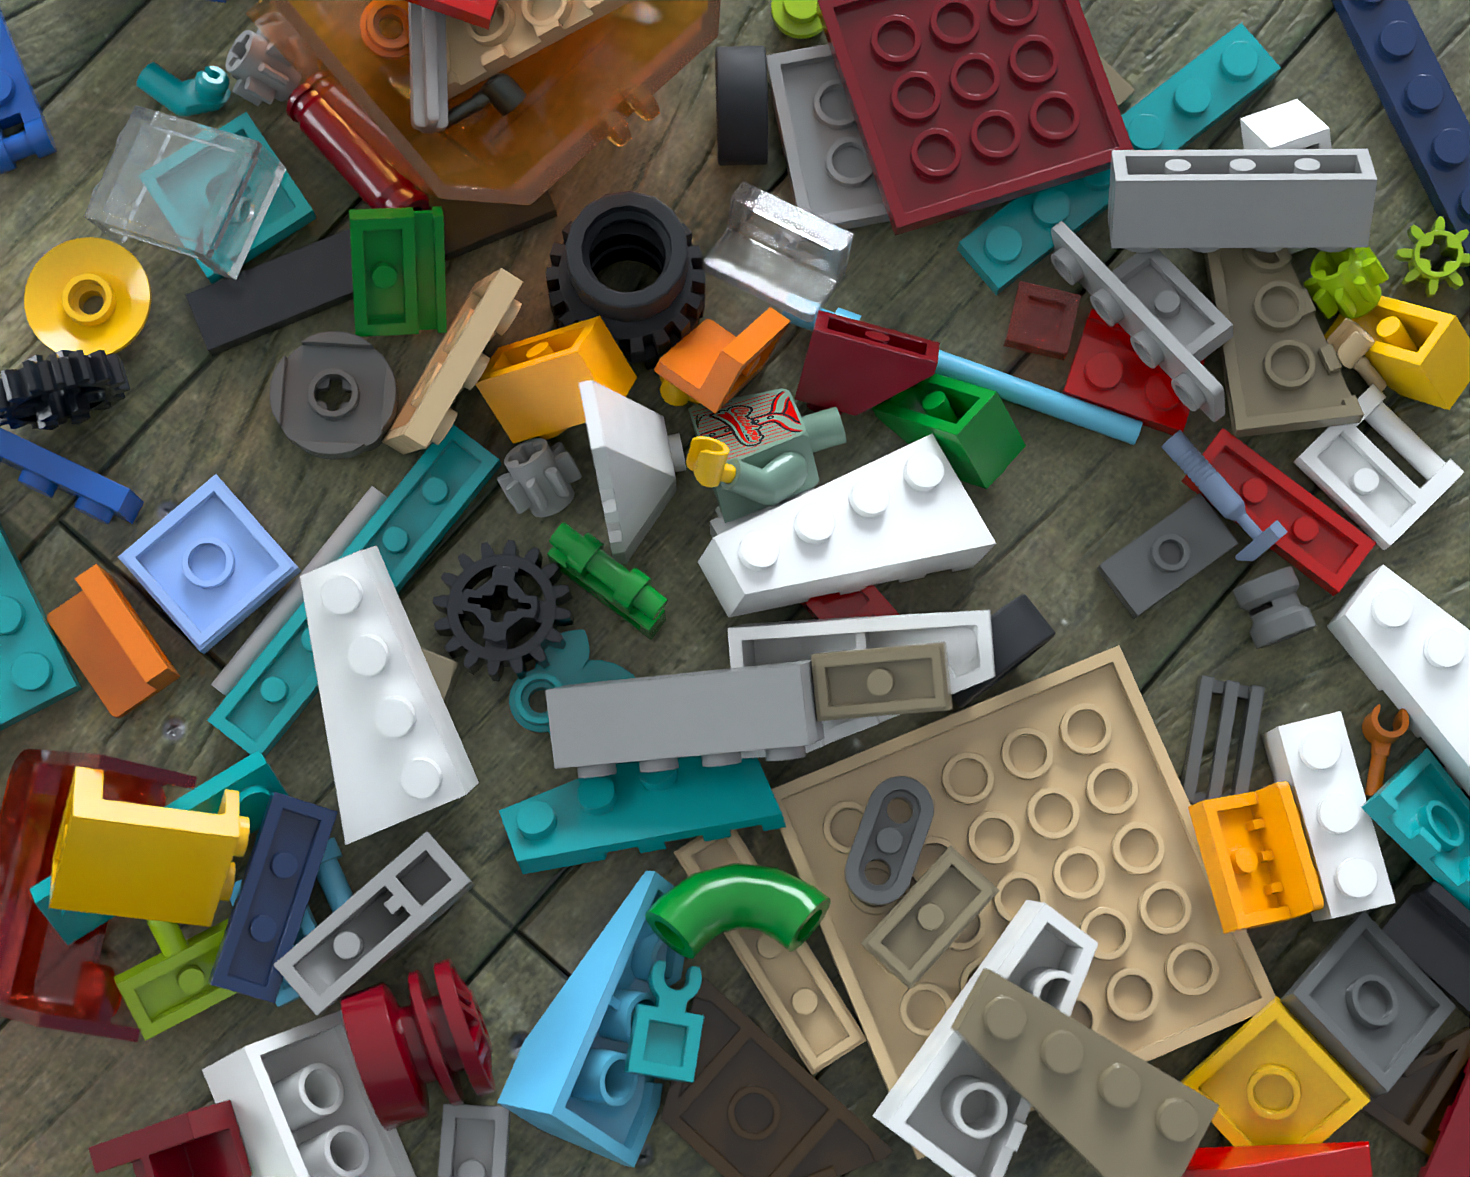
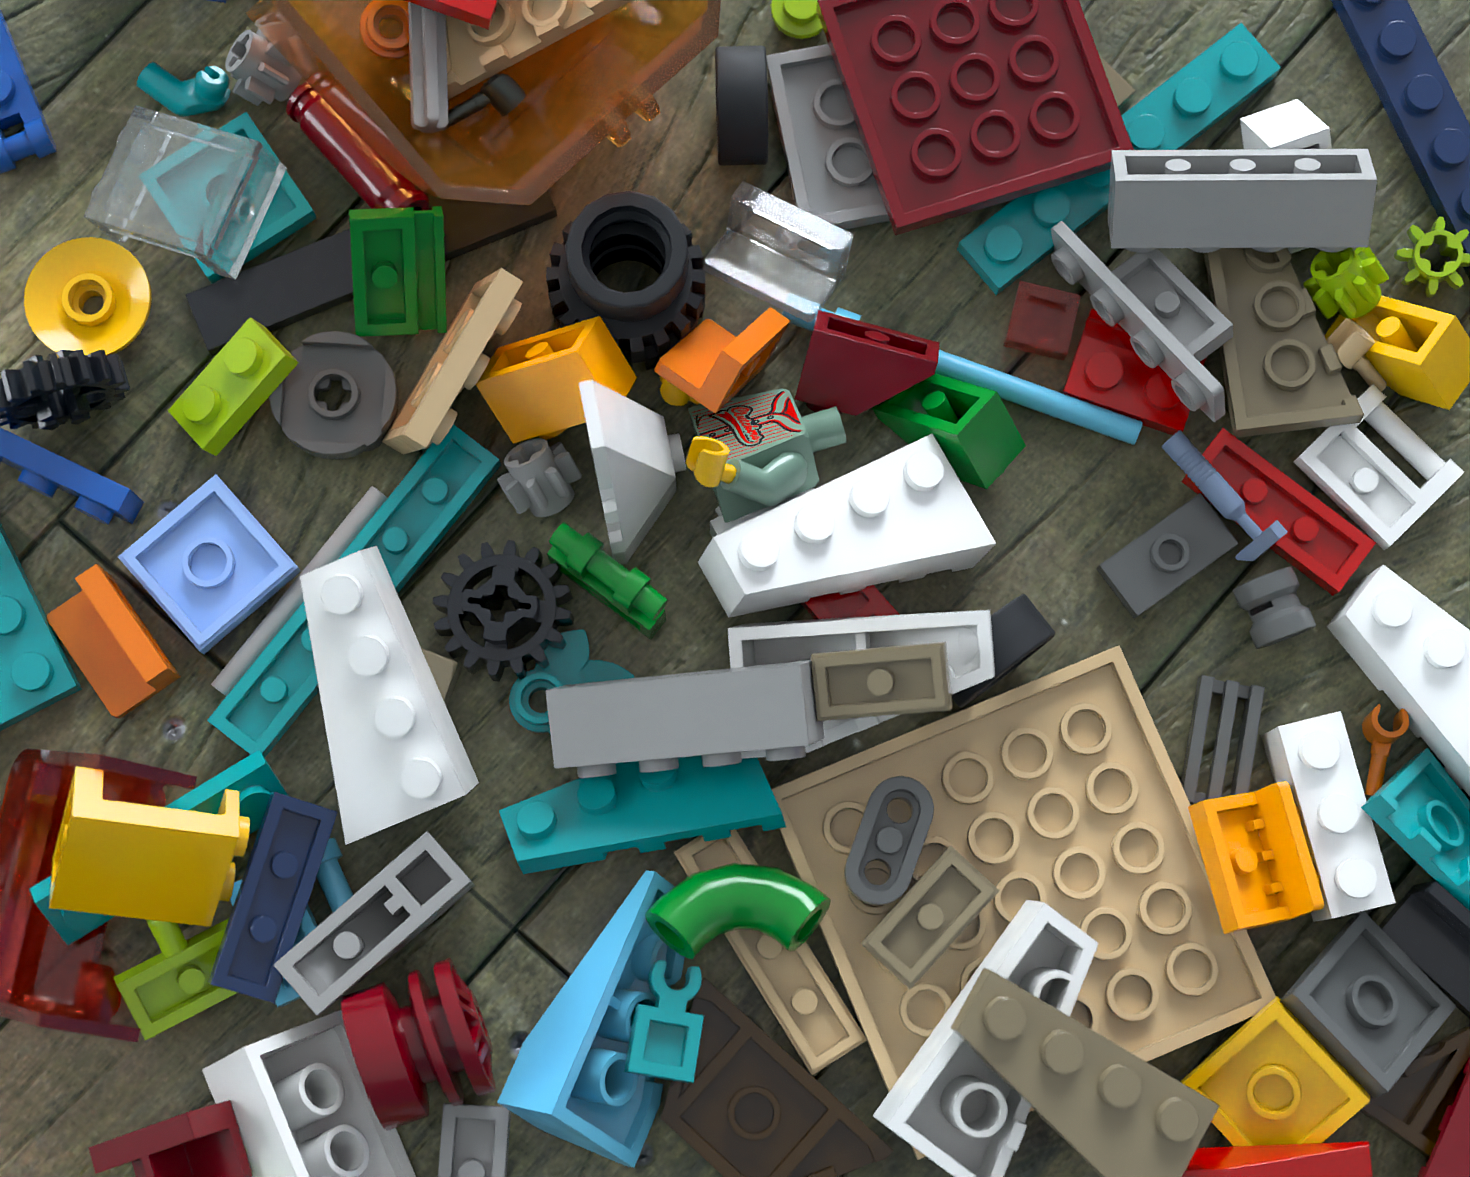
(233, 386): none -> lime plate

